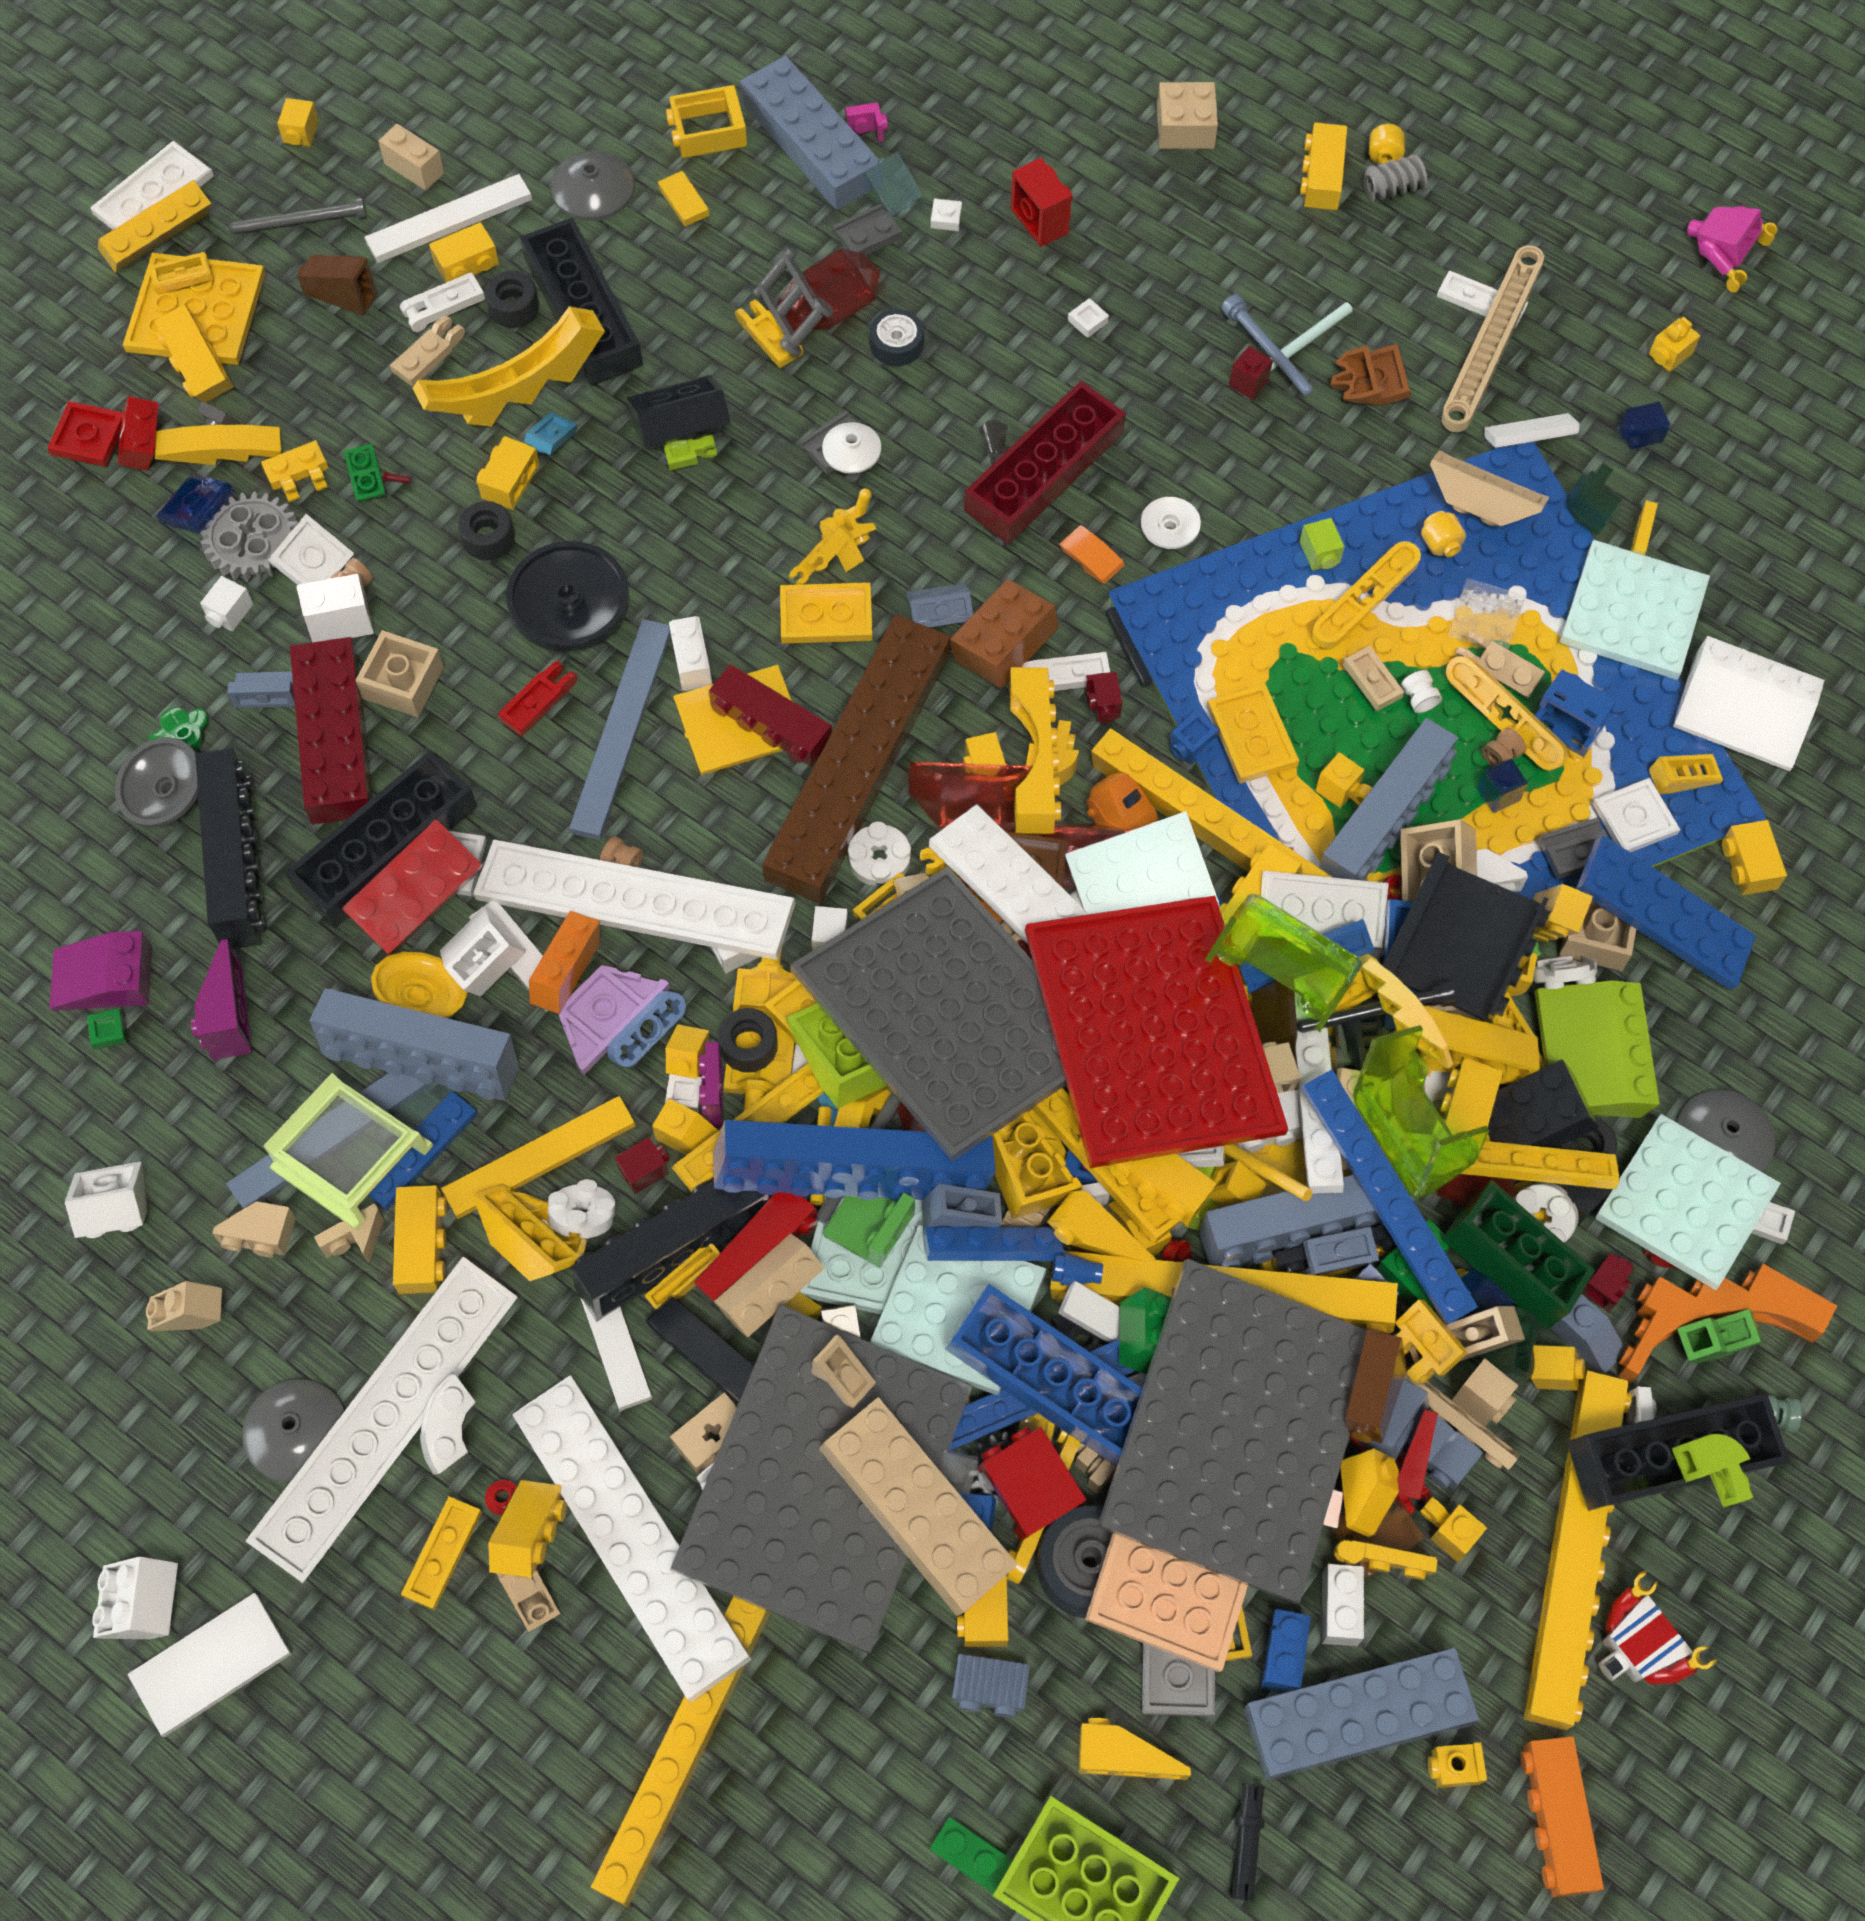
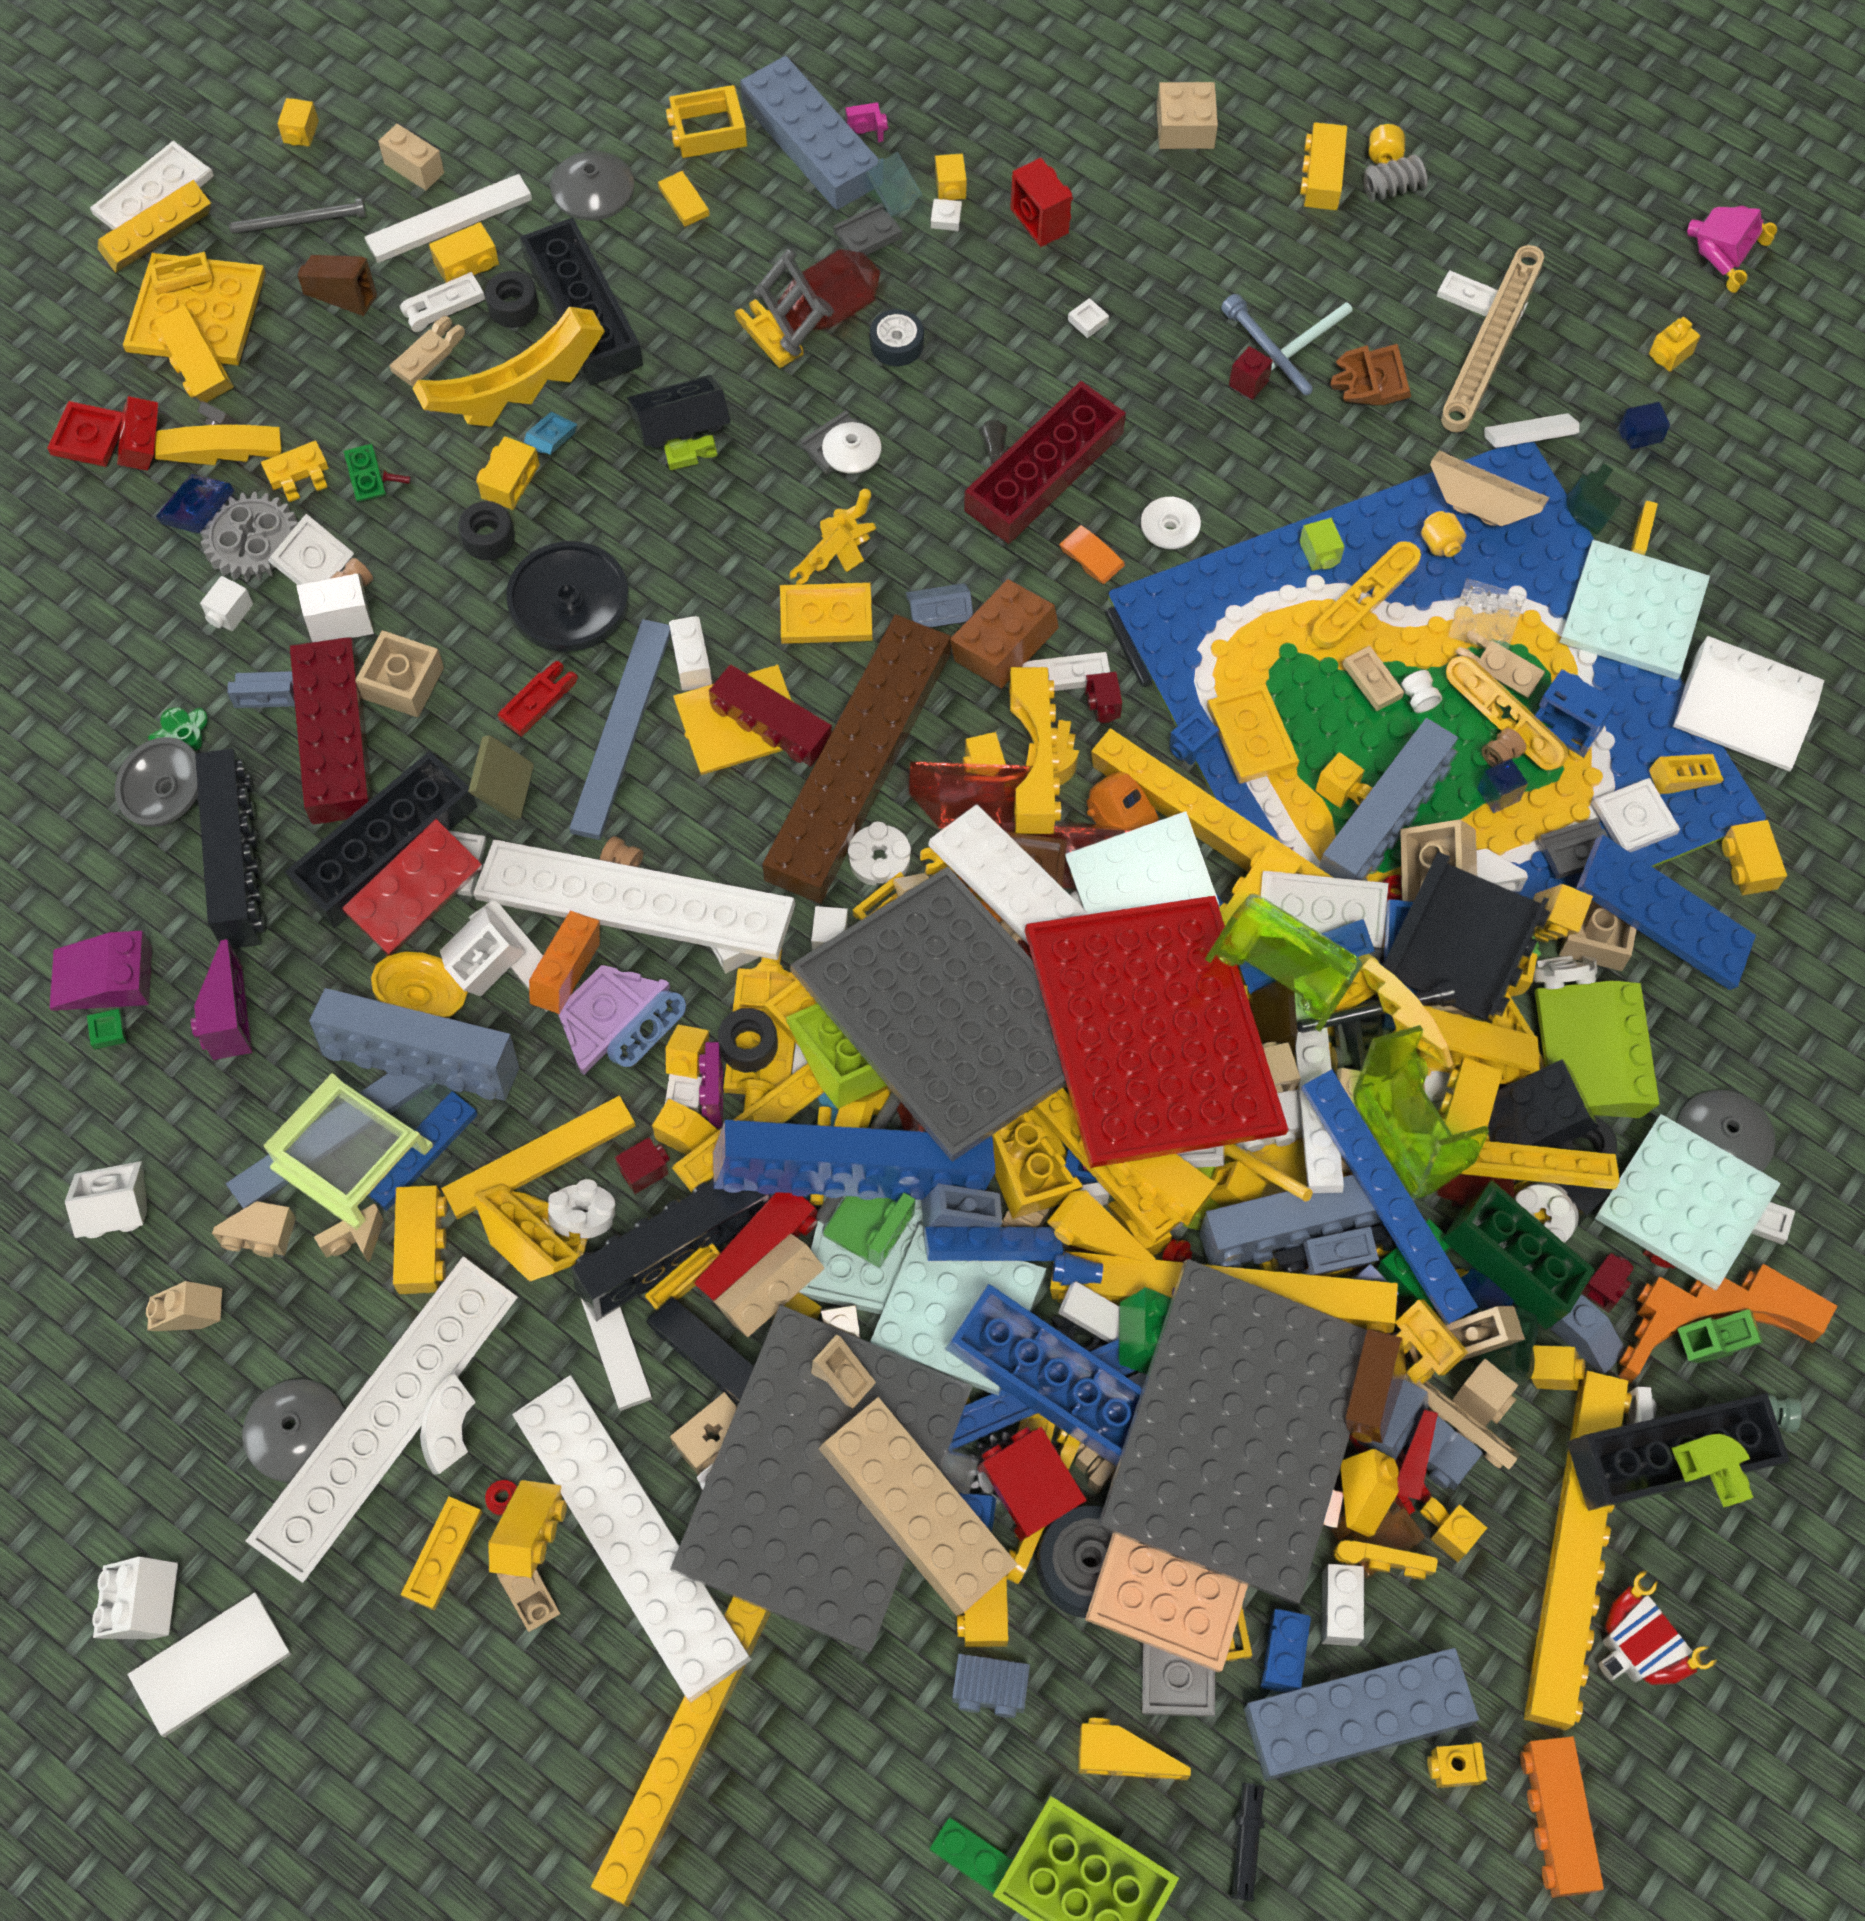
(501, 777): none -> olive tile
(950, 177): none -> yellow brick

